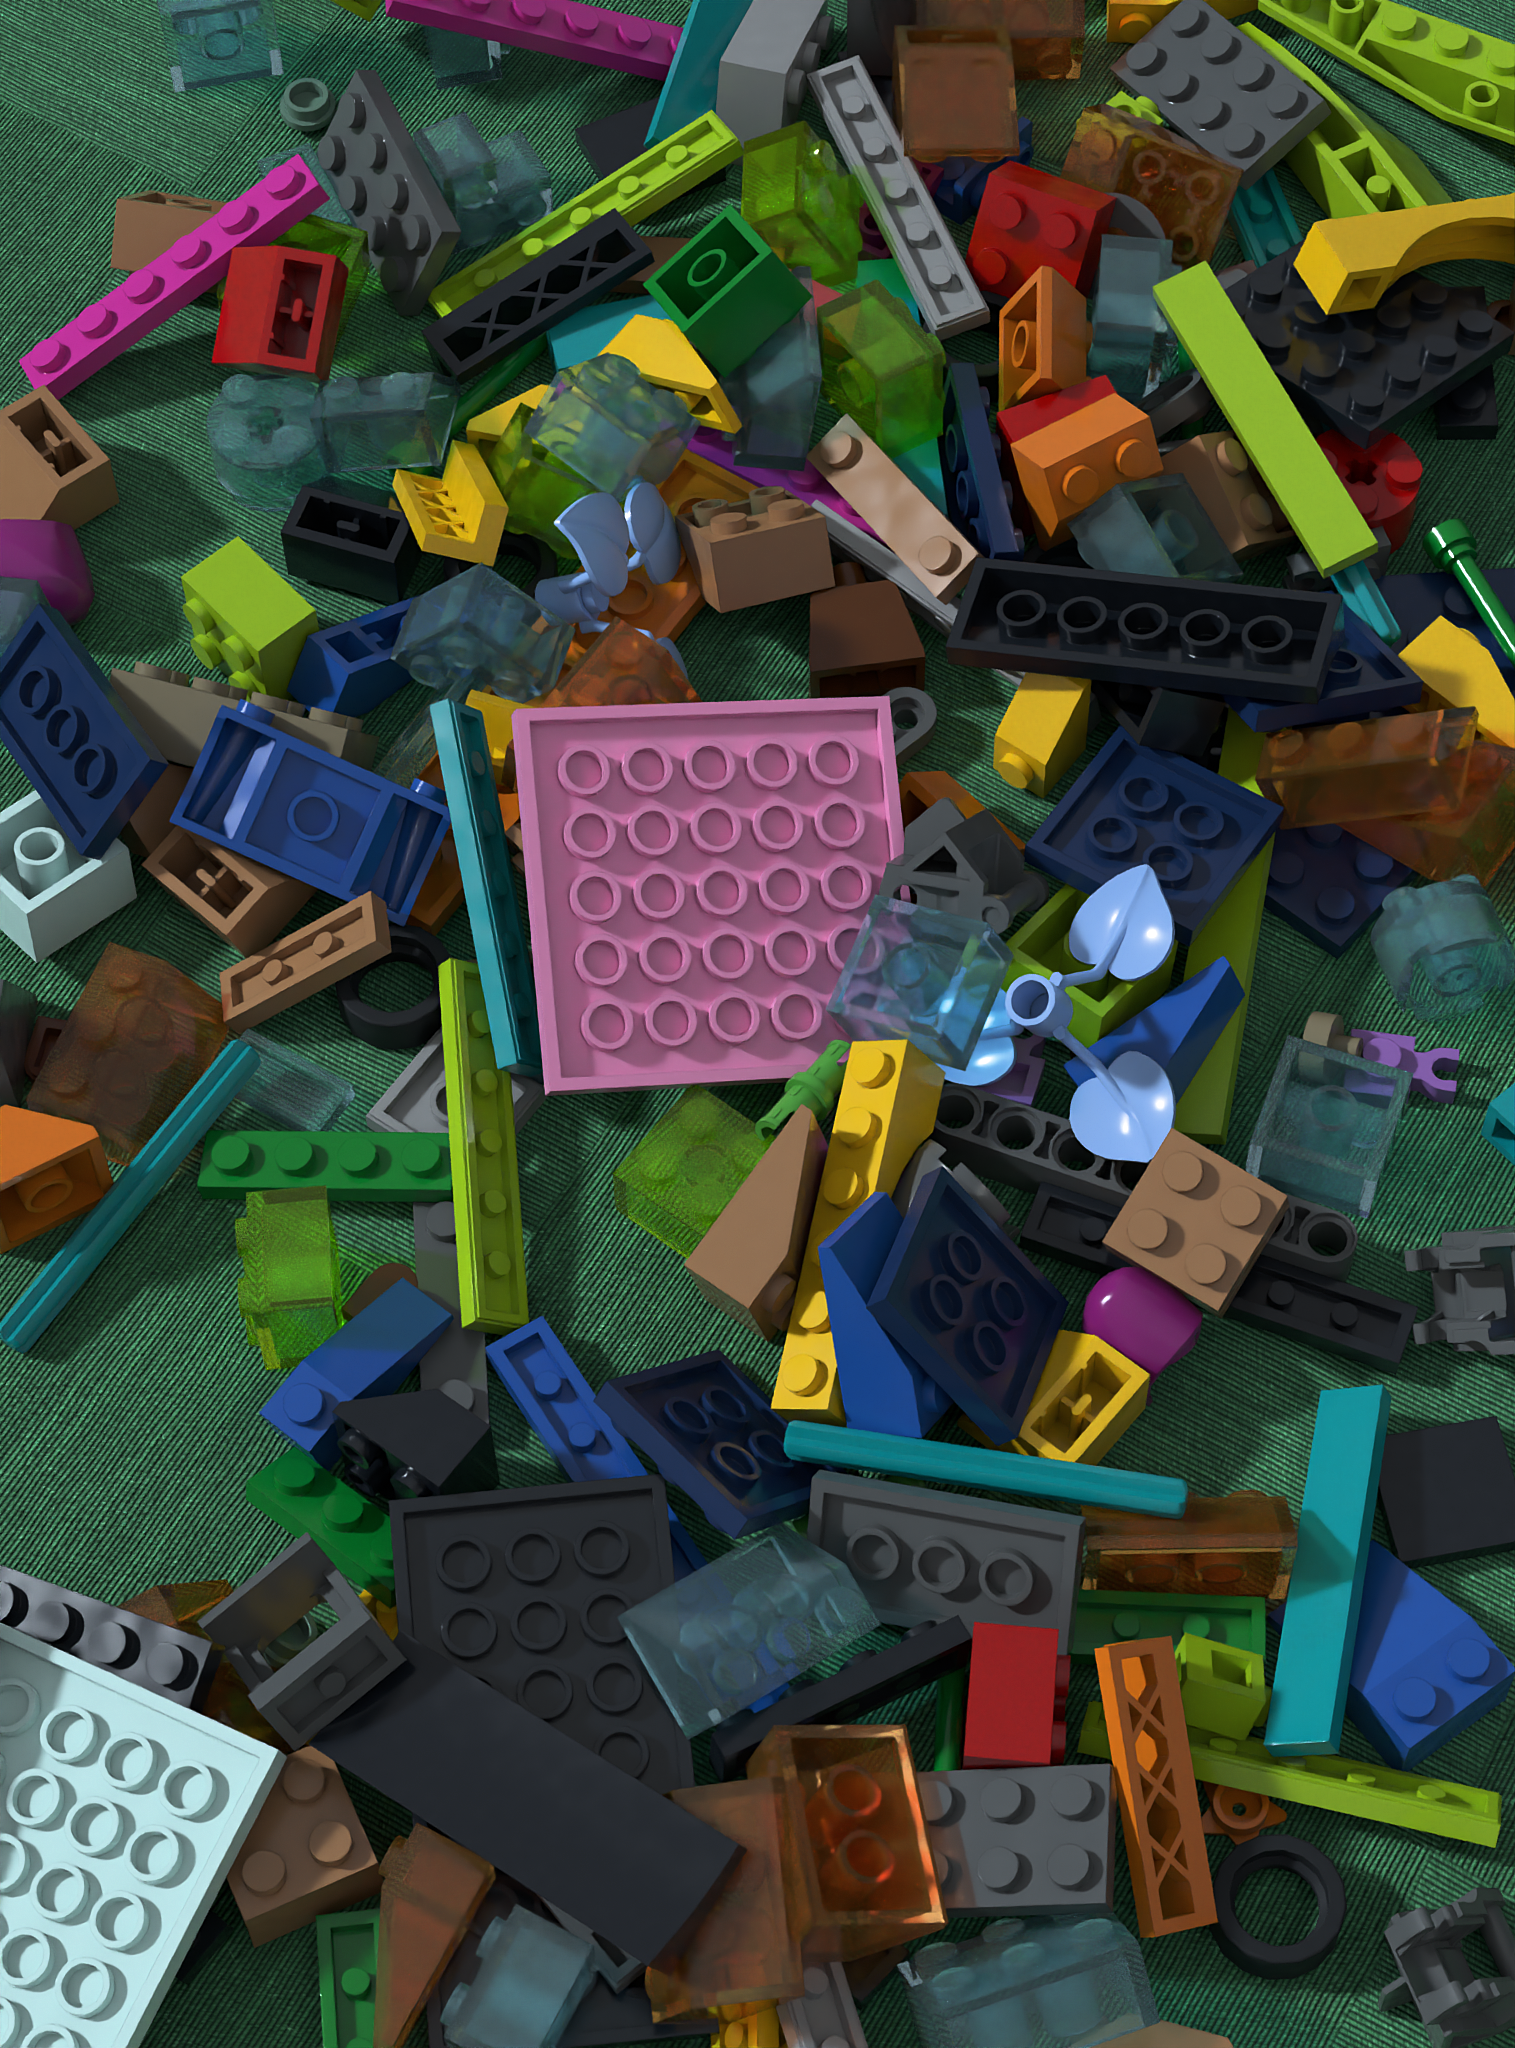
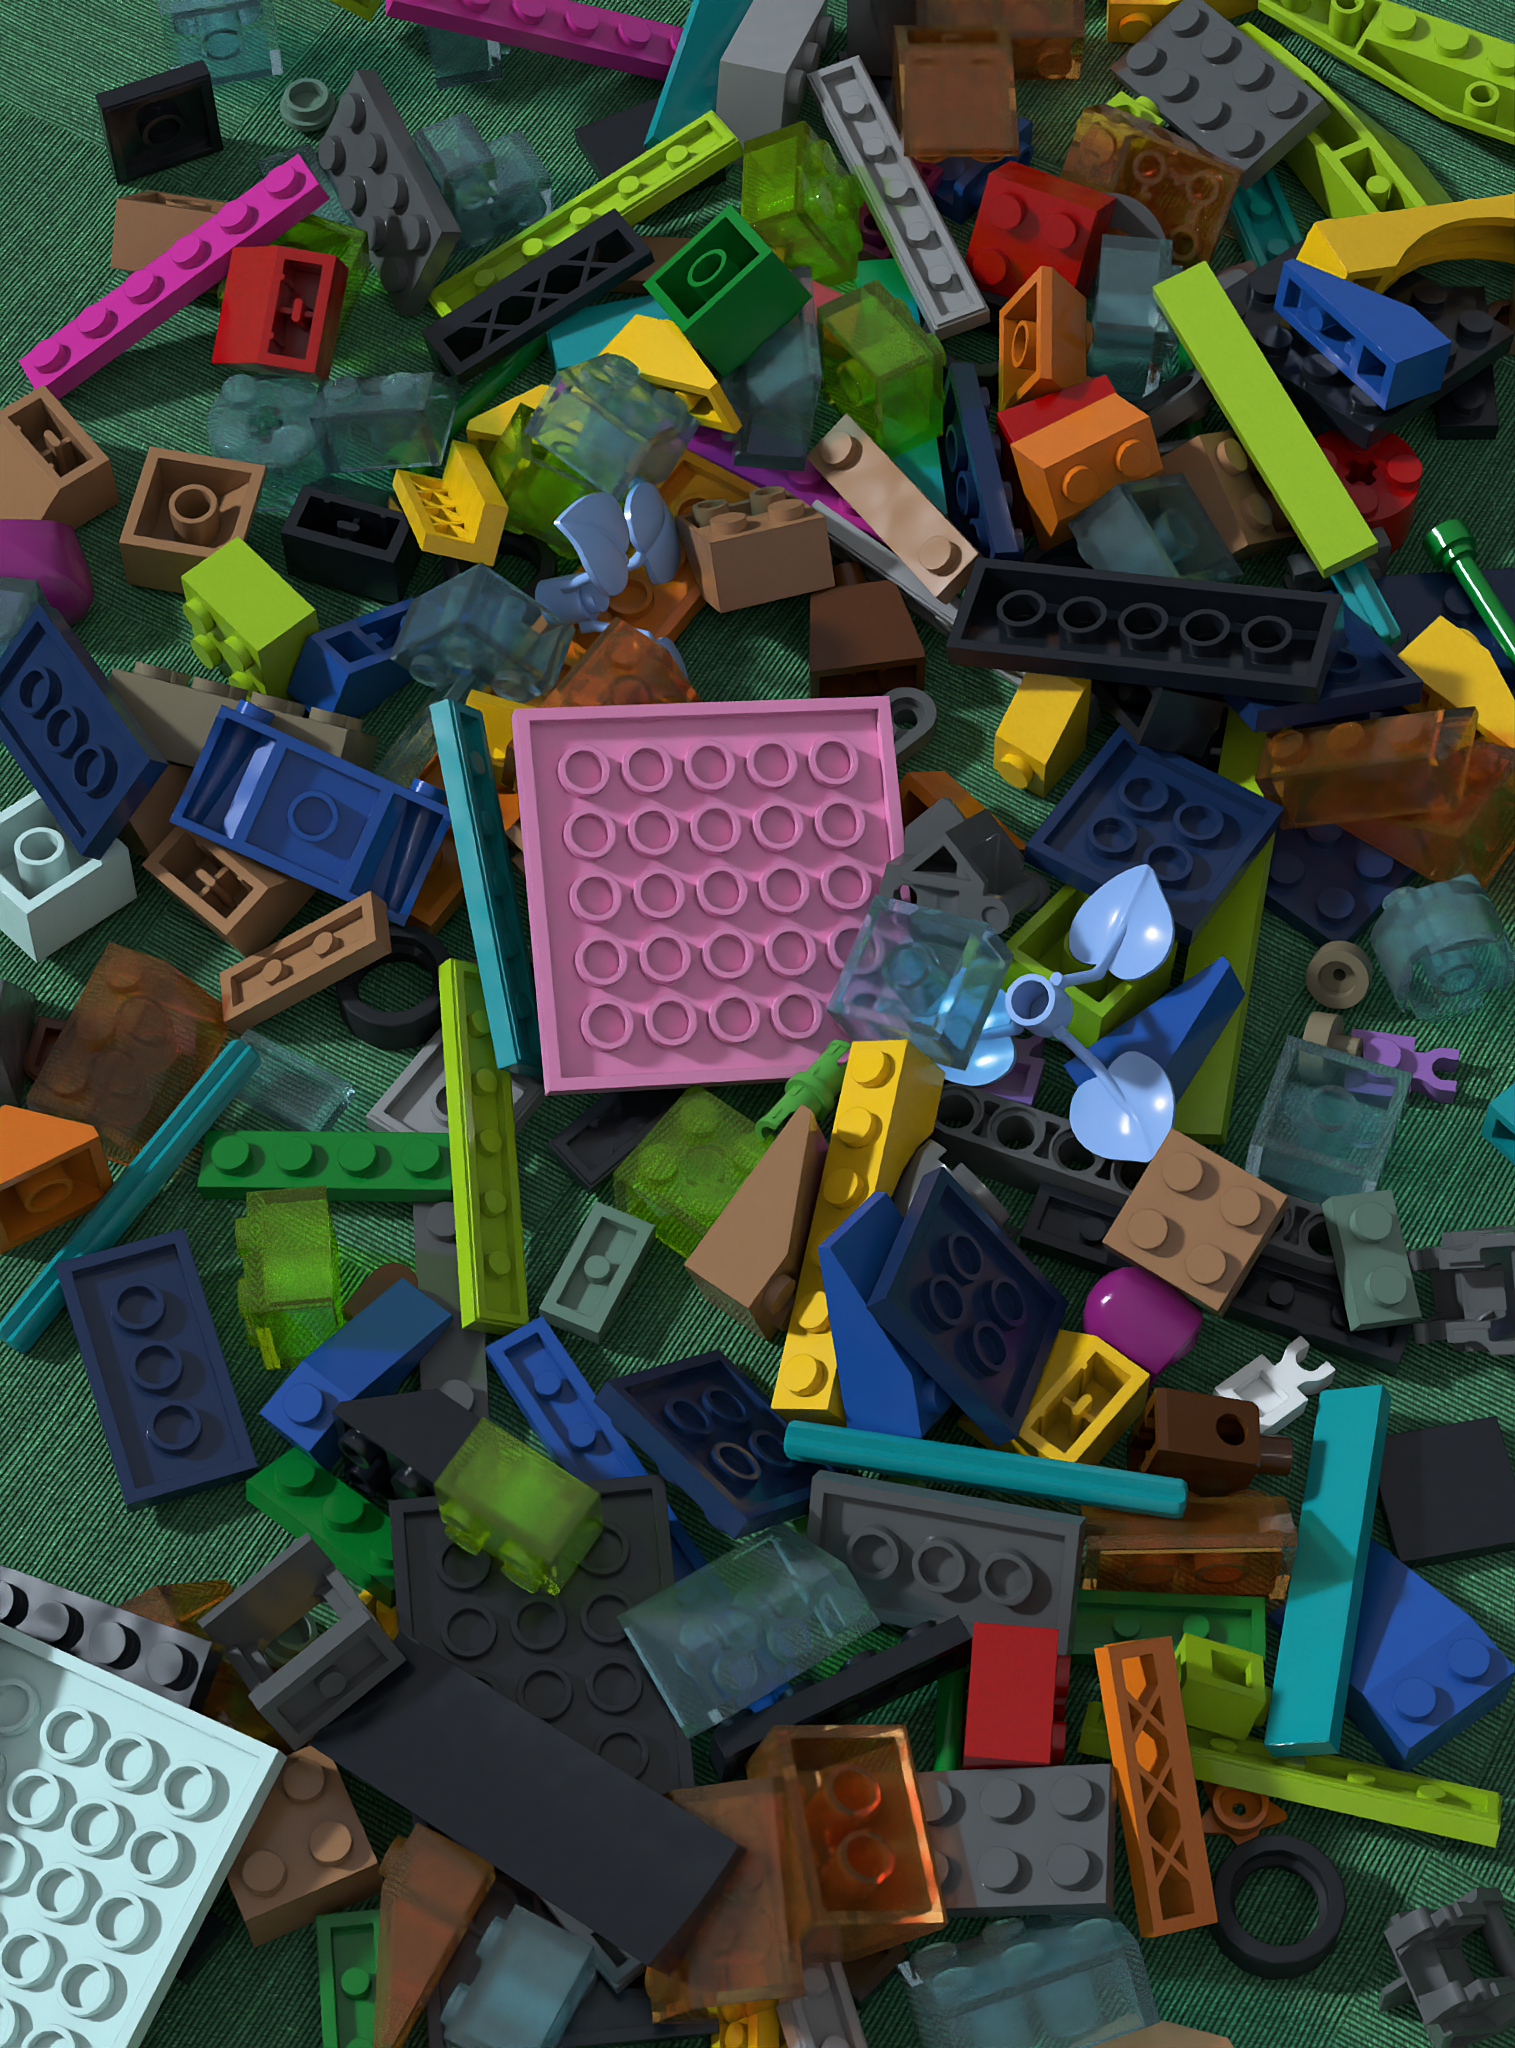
(156, 1370): none -> dark blue plate
(159, 122): none -> black tile
(185, 513): none -> medium nougat slope
(518, 1509): none -> clear neon green brick
(597, 1272): none -> sand green plate
(609, 1132): none -> black plate
(1205, 1442): none -> reddish brown torso
(1279, 1388): none -> white plate
(1339, 974): none -> dark tan tile
(1366, 335): none -> blue slope
(1371, 1260): none -> sand green plate

